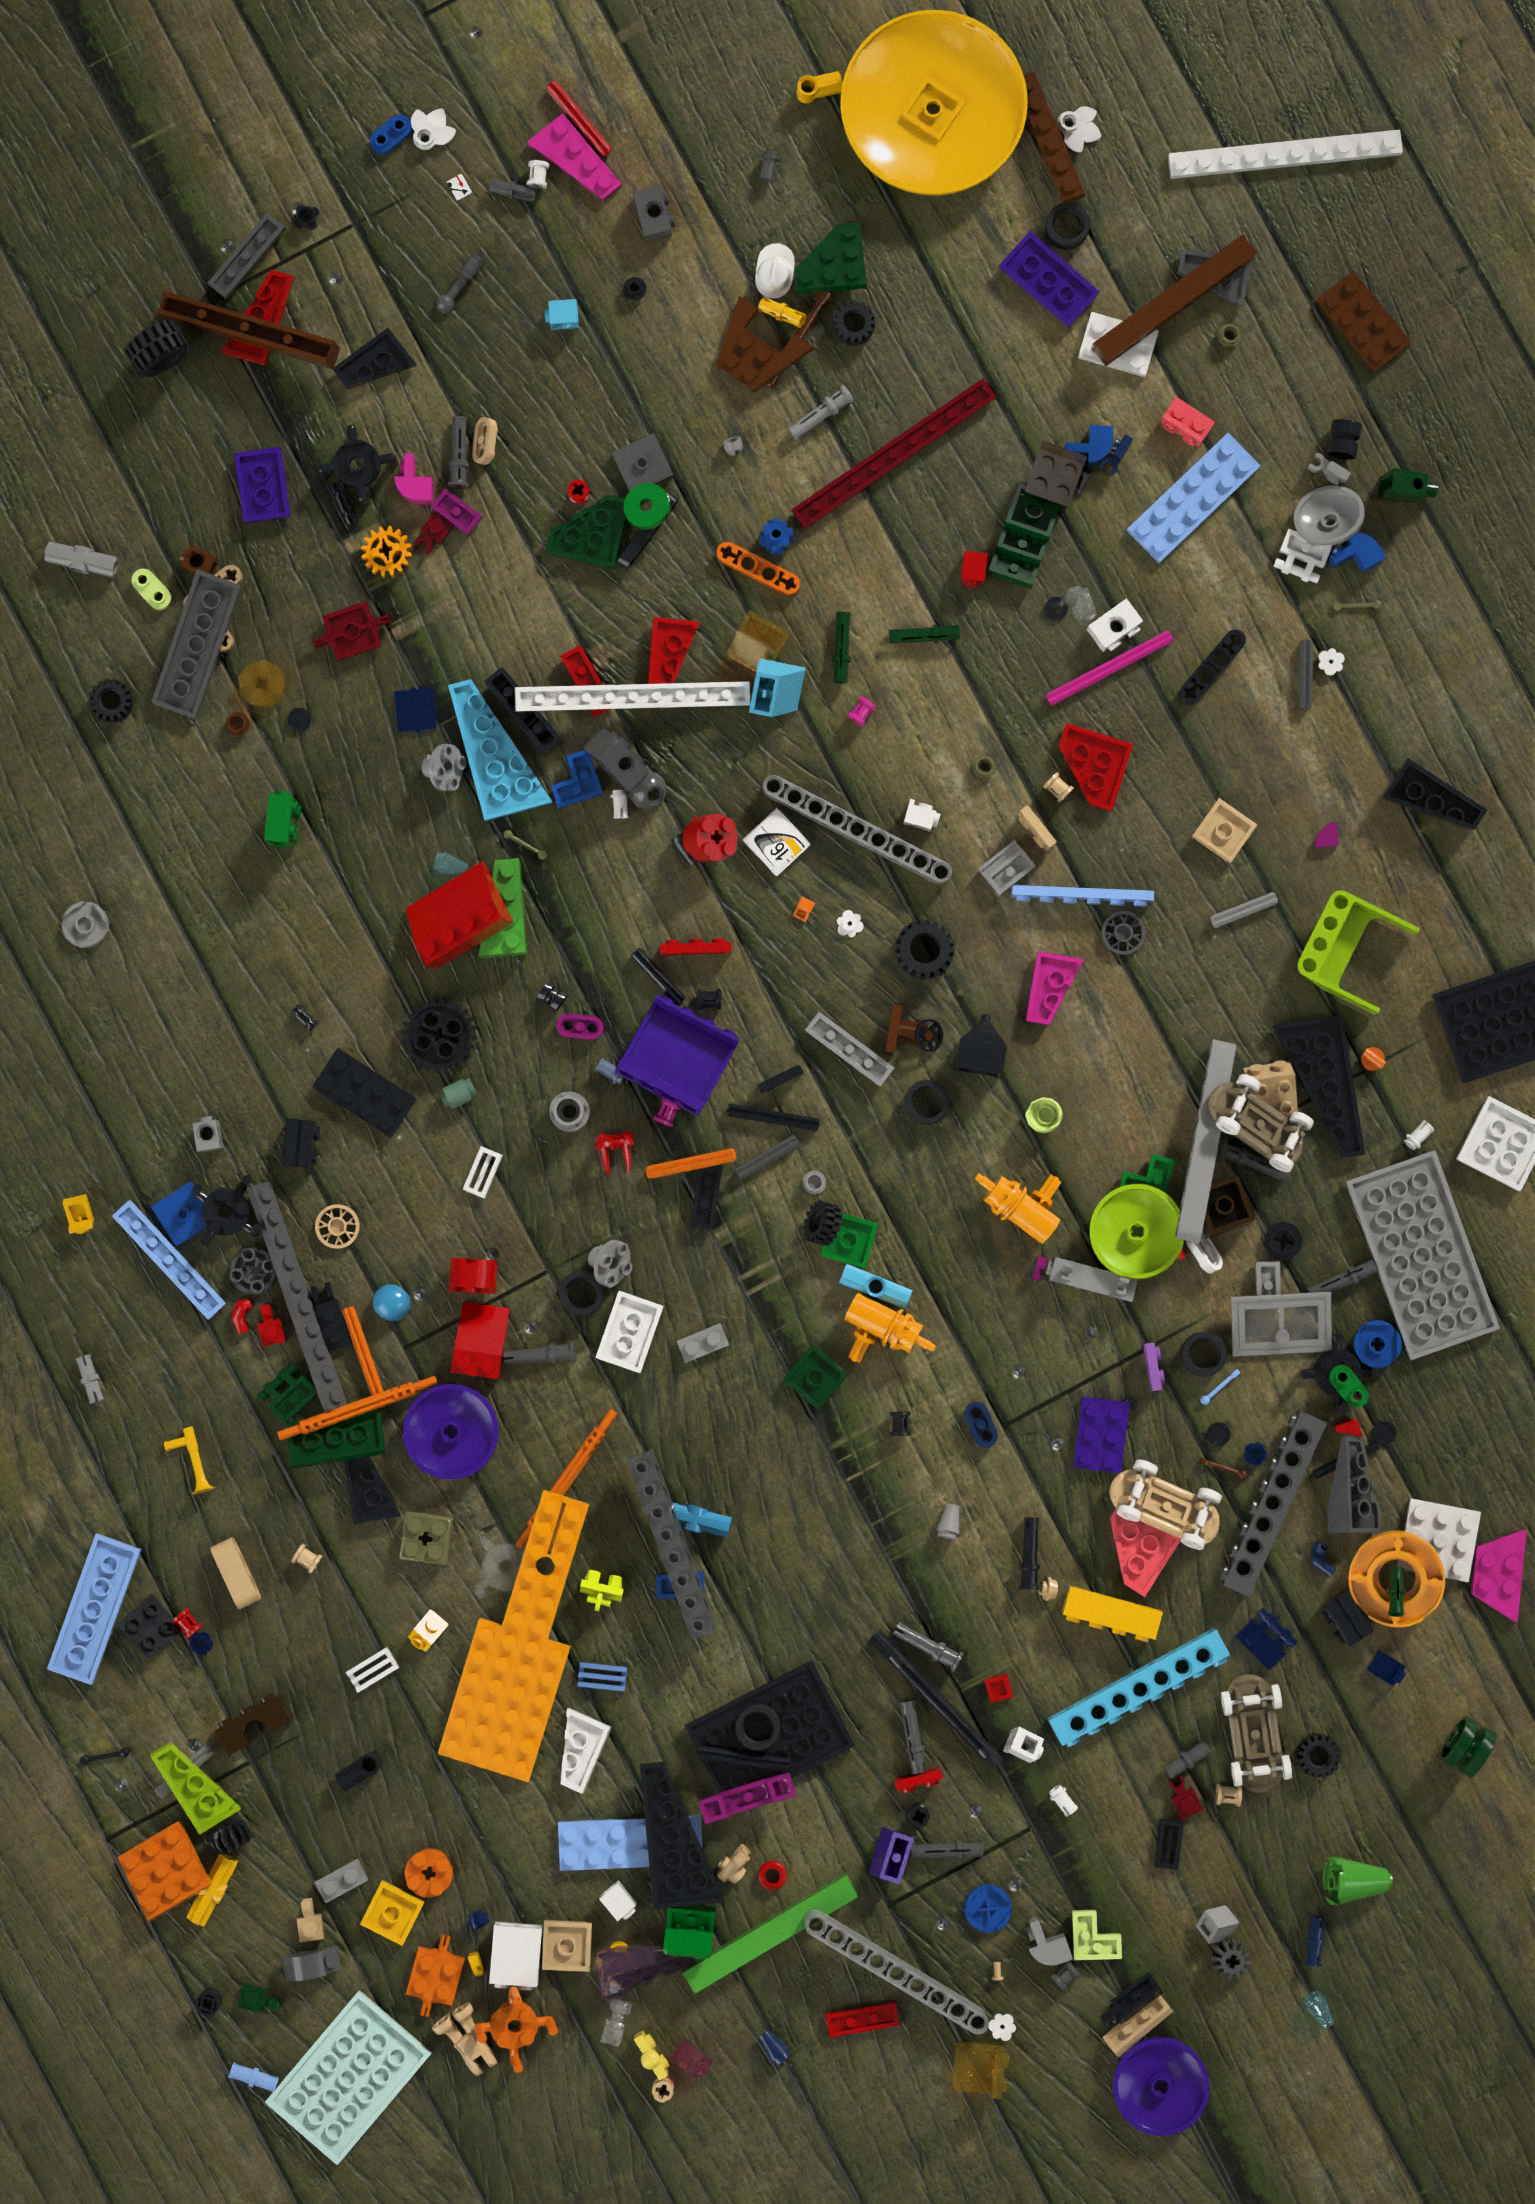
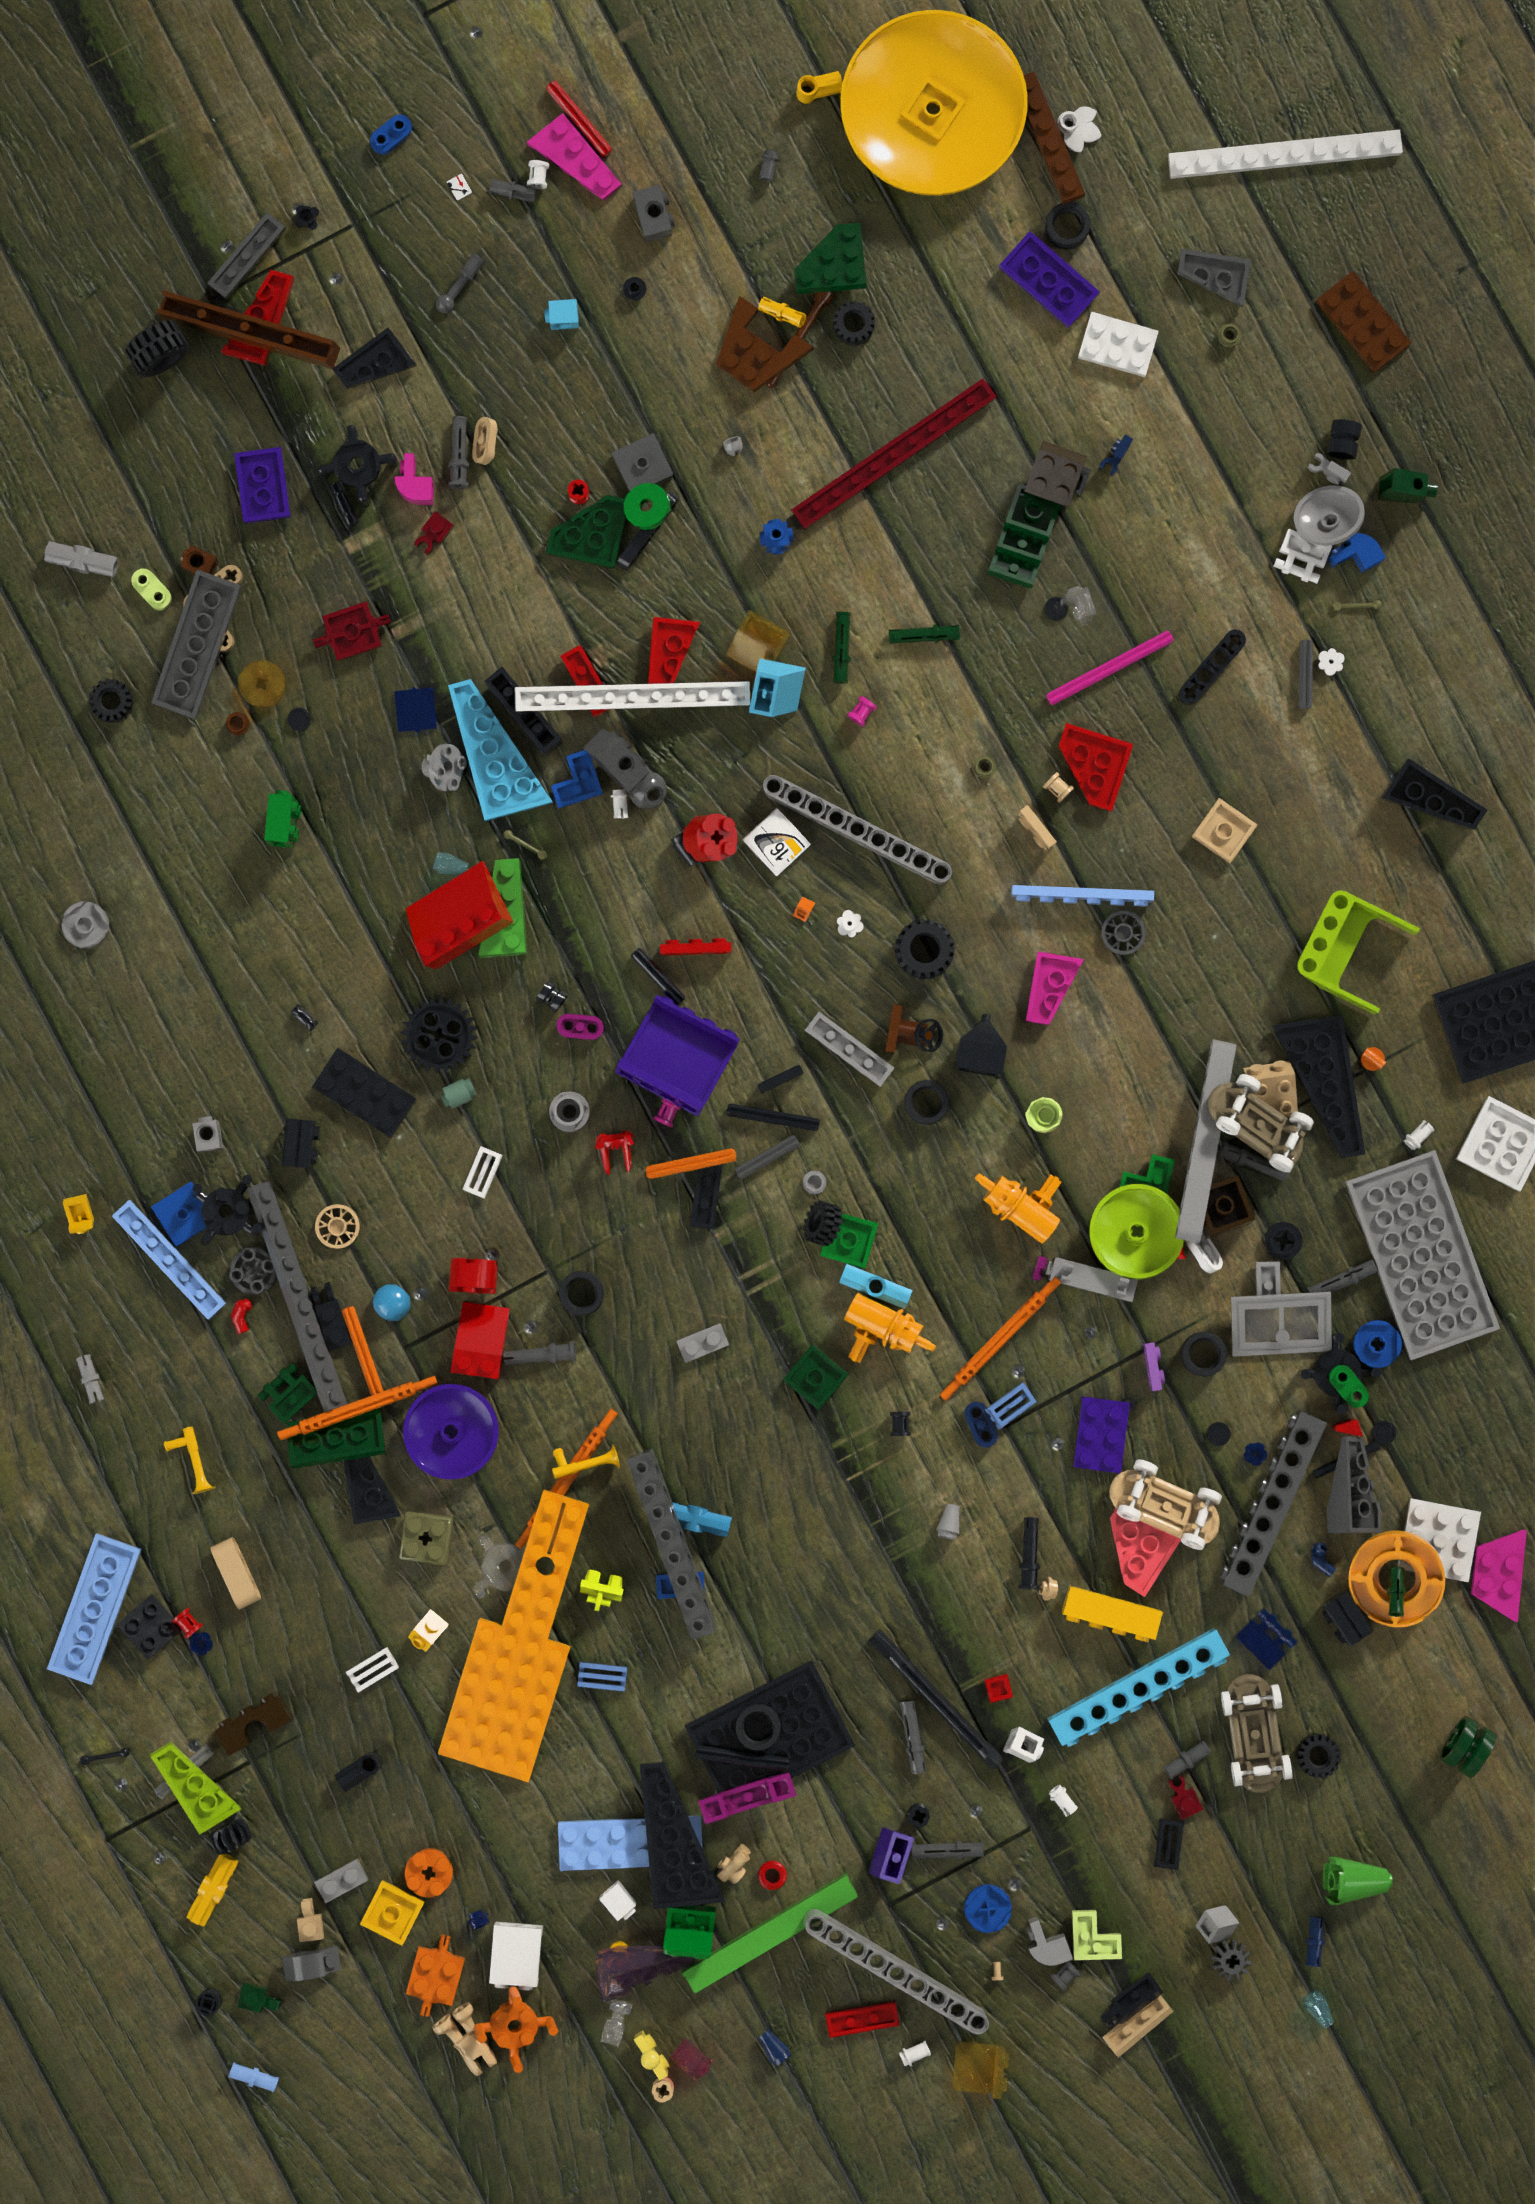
(164, 1871): orange plate -> none
(270, 1330): red plate -> none
(306, 1558): tan bush -> none
(348, 2077): light aqua plate -> none
(378, 552): light orange gear -> none
(432, 126): white plate -> none
(456, 512): magenta plate -> none
(476, 1963): yellow tile -> none
(567, 1469): none -> yellow piece
(567, 1945): tan plate -> none
(583, 1746): white wing -> none
(608, 1070): sand blue pin -> none
(610, 1262): light grey plate -> none
(629, 1331): white plate -> none
(702, 995): black bush -> none
(760, 565): orange beam -> none
(774, 270): white piece -> none
(830, 406): light grey pin -> none
(909, 1782): red plate -> none
(914, 2053): none -> white pin
(921, 816): white brick -> none
(938, 1651): dark grey pin -> none
(973, 569): red brick -> none
(995, 1416): none -> medium blue tile
(1000, 1338): none -> orange axle
(1003, 2033): white plant -> none
(1006, 868): light grey plate -> none
(1098, 446): blue brick -> none
(1123, 614): white brick -> none
(1160, 2086): dark purple dish -> none
(1174, 300): reddish brown tile -> none
(1186, 422): coral bracket -> none
(1193, 498): light blue plate -> none
(1206, 1399): light blue hinge -> none
(1228, 1794): tan bush -> none
(1241, 1474): reddish brown hinge -> none
(1244, 910): light grey axle -> none
(1327, 836): magenta tile -> none
(1386, 1668): clear blue bracket -> none

